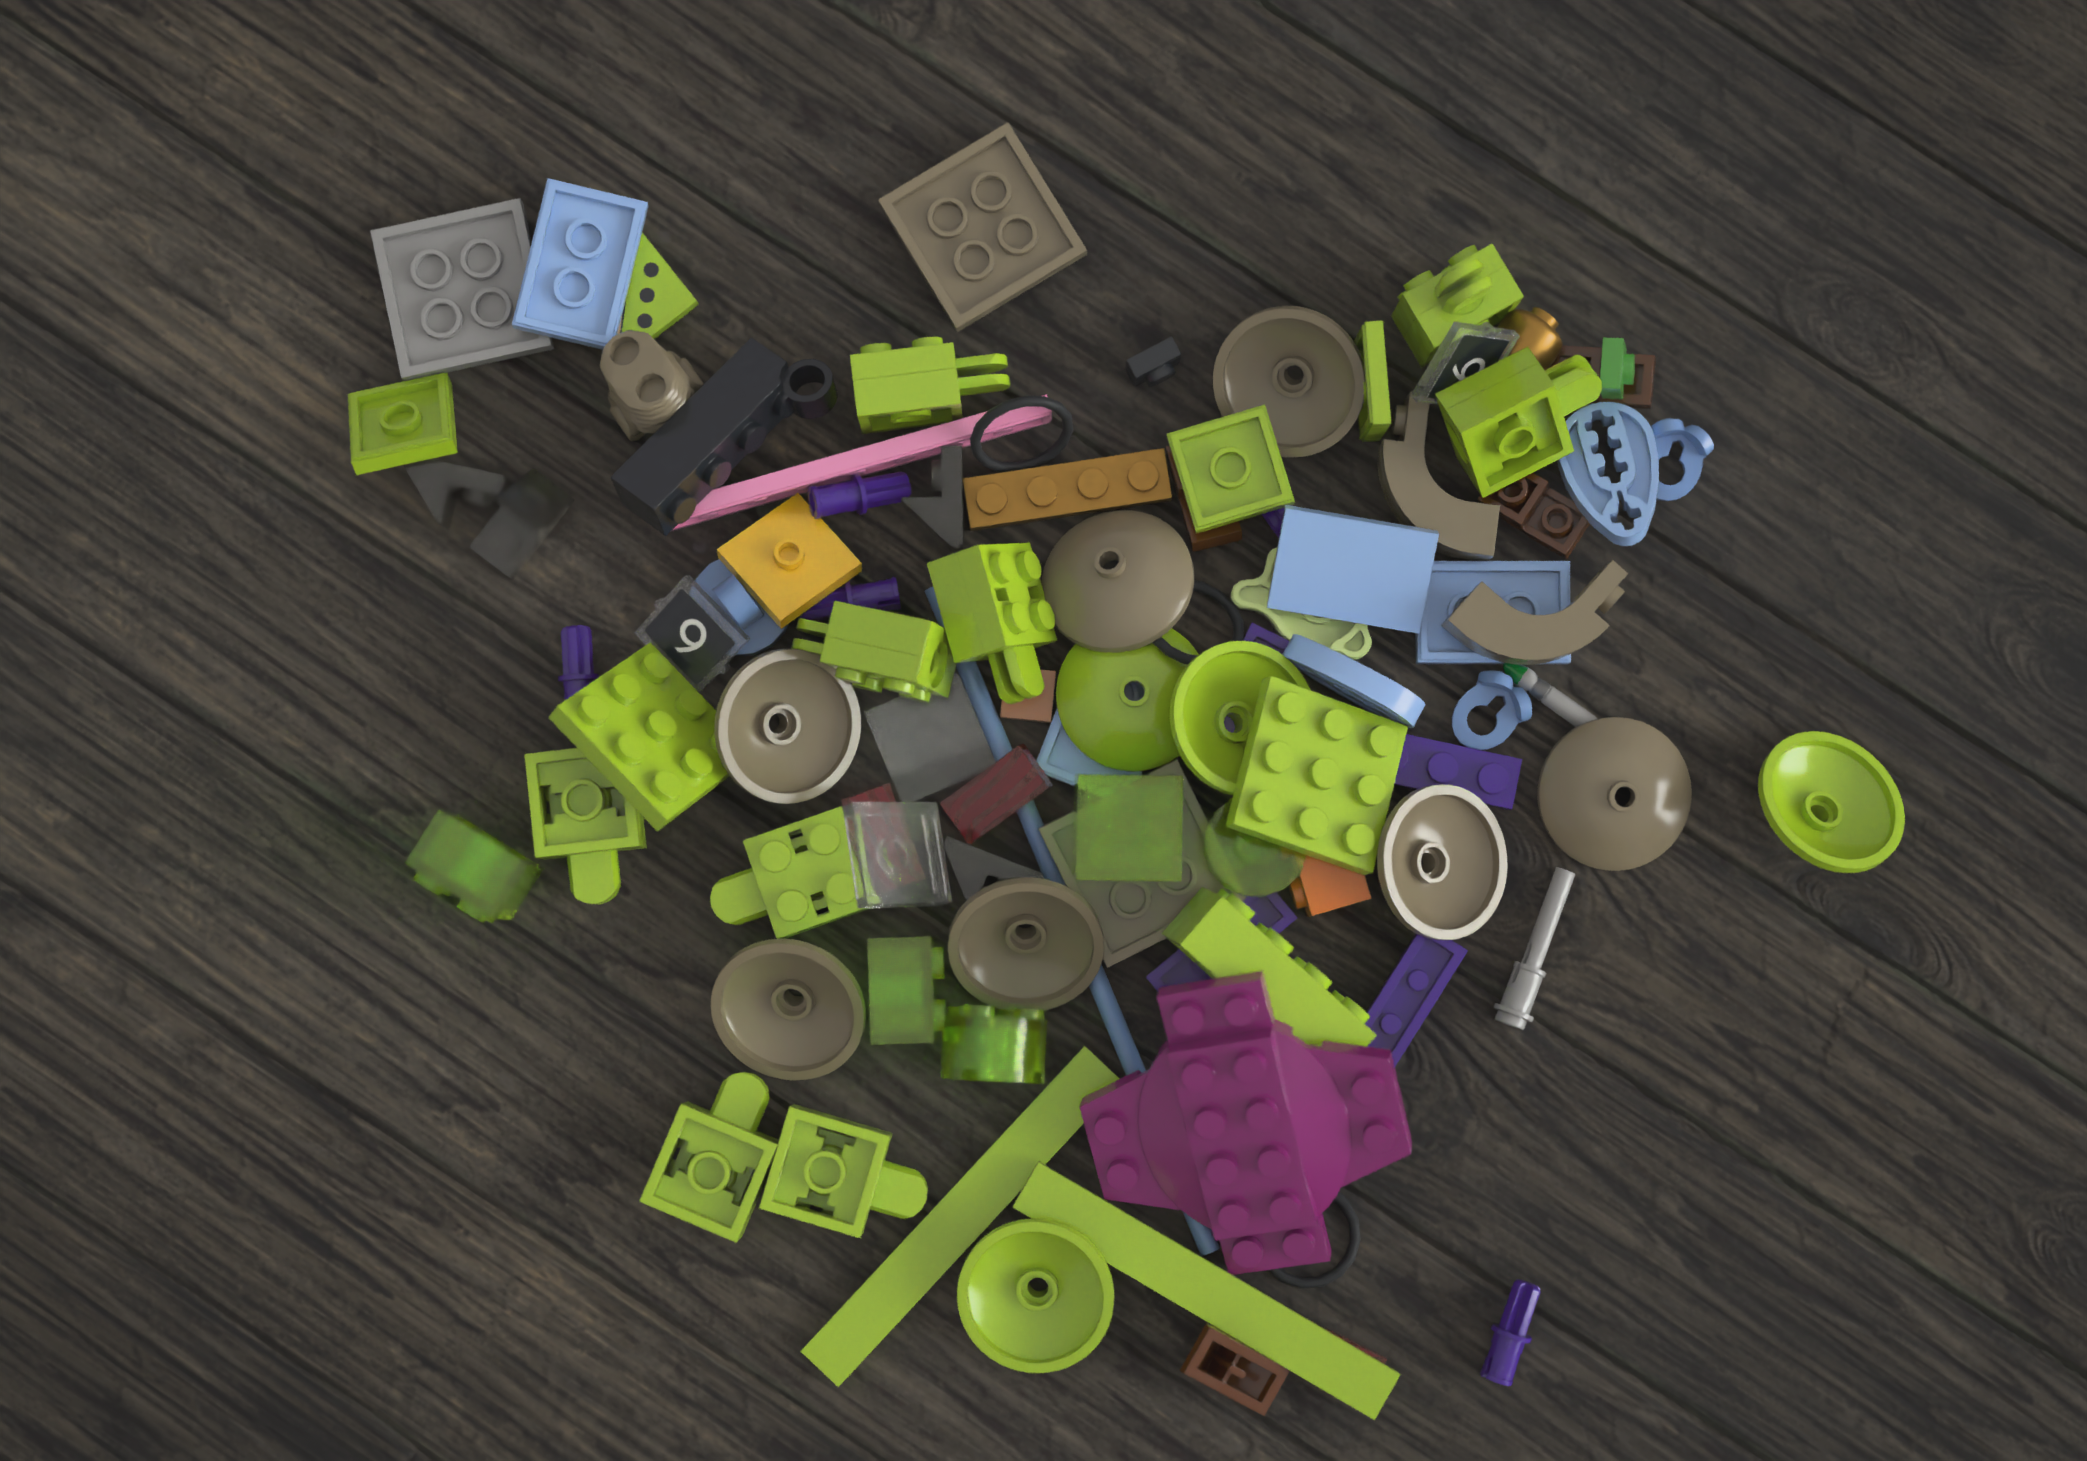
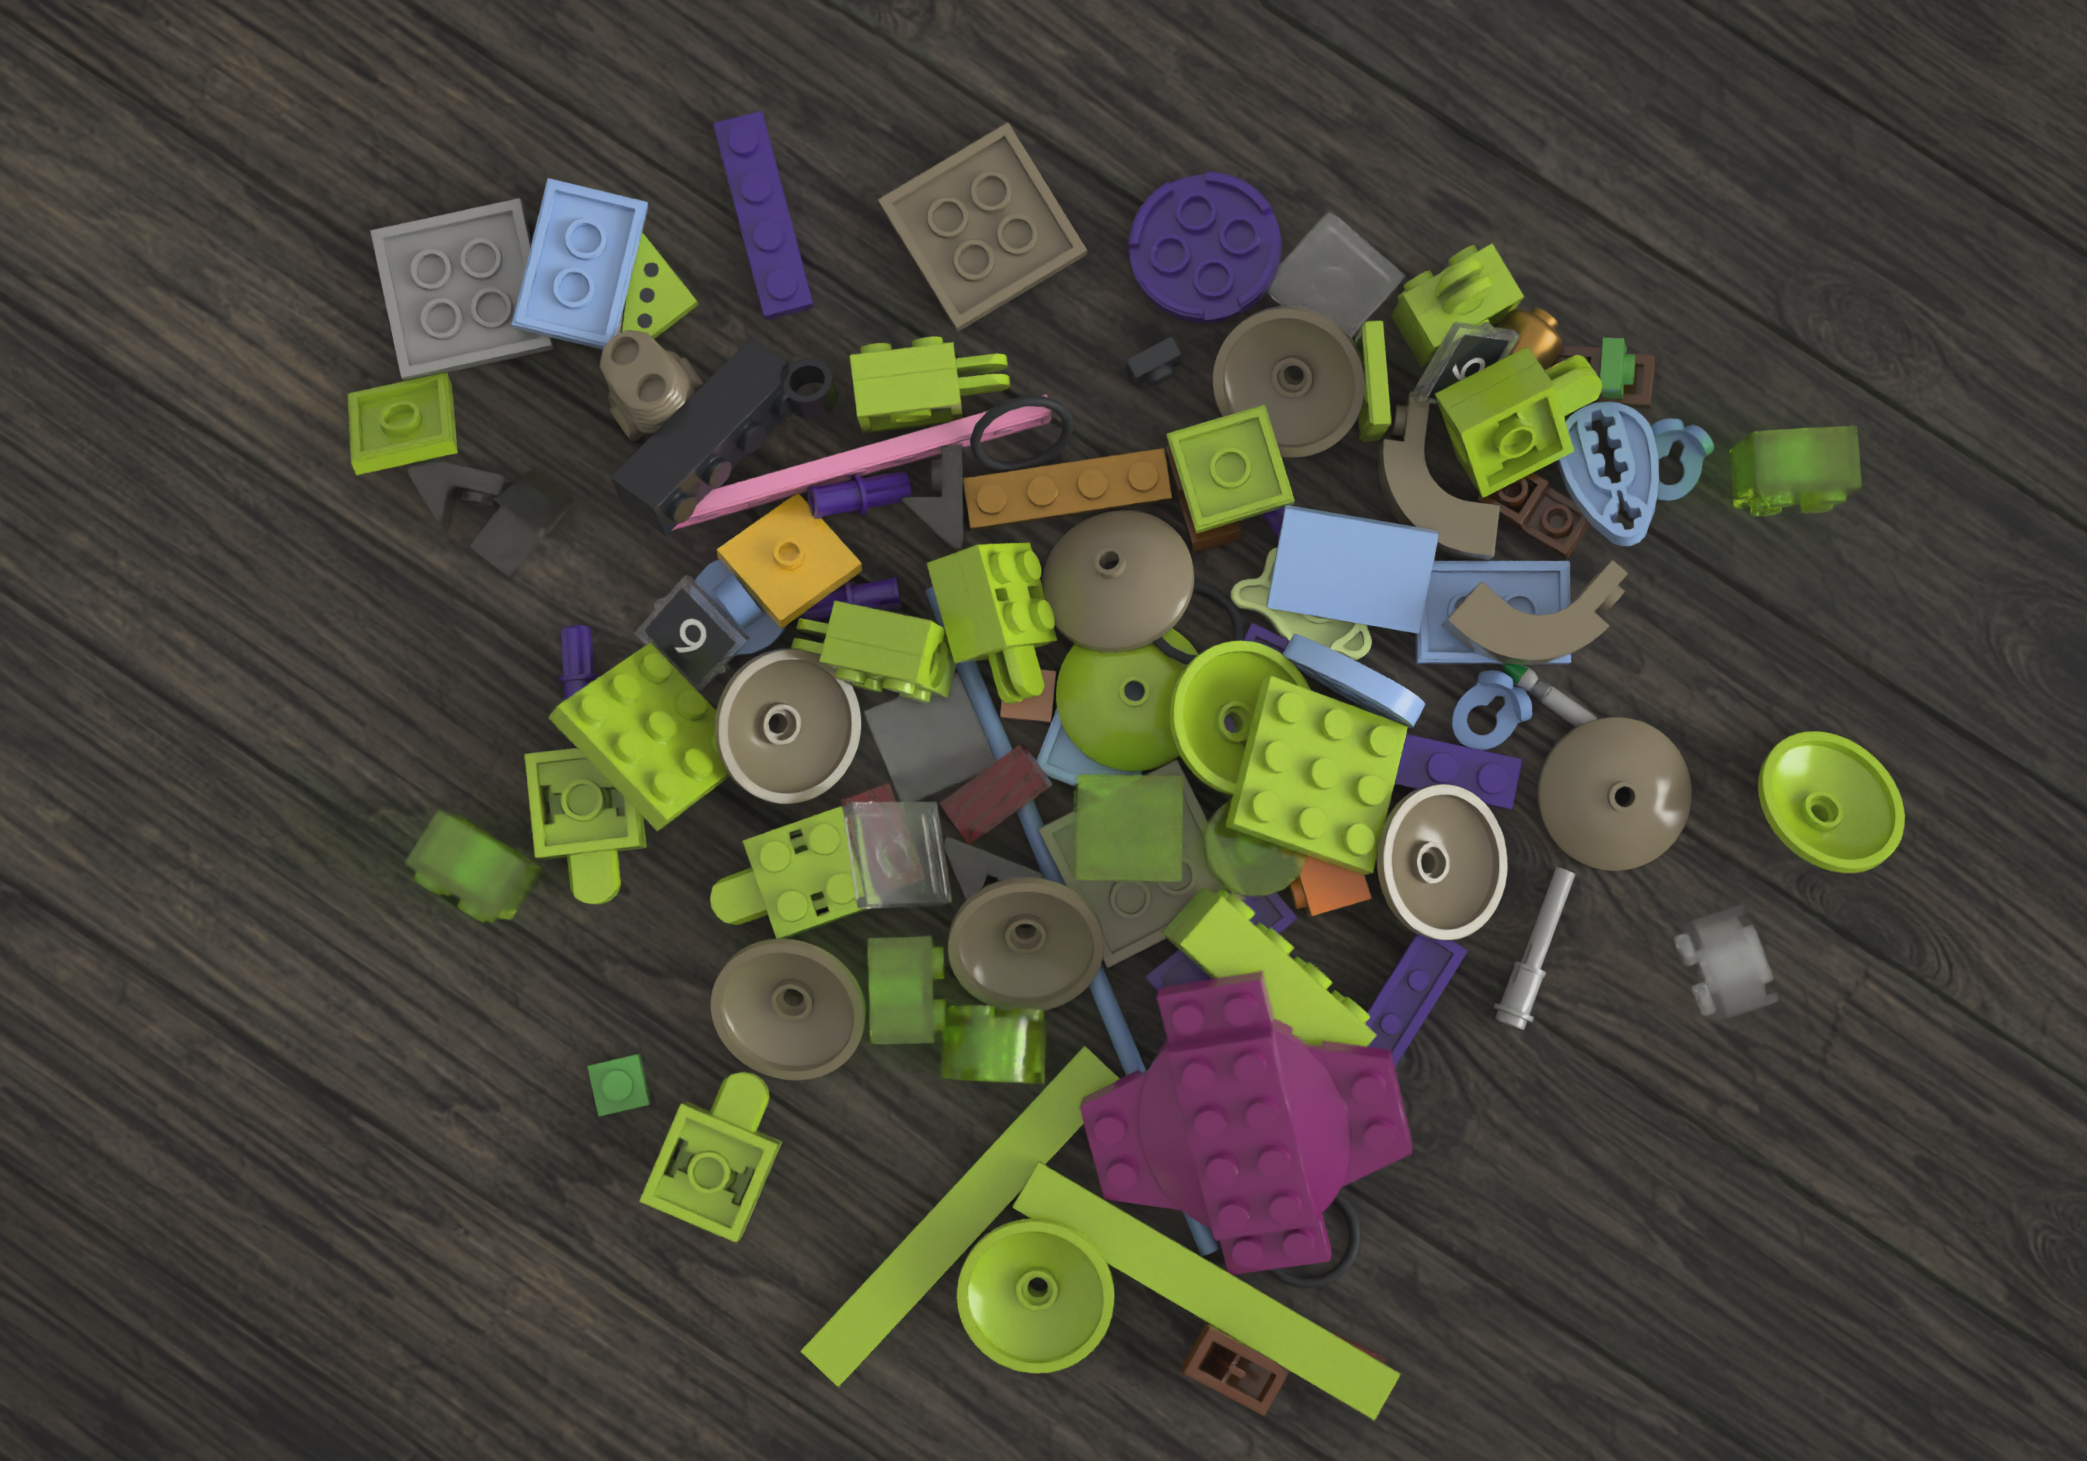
(619, 1085): none -> bright green plate
(763, 215): none -> dark purple plate
(838, 1173): lime brick -> none
(1205, 247): none -> dark purple tile
(1336, 275): none -> clear tile
(1511, 1334): dark purple axle -> none
(1727, 964): none -> clear brick
(1795, 468): none -> clear neon green brick

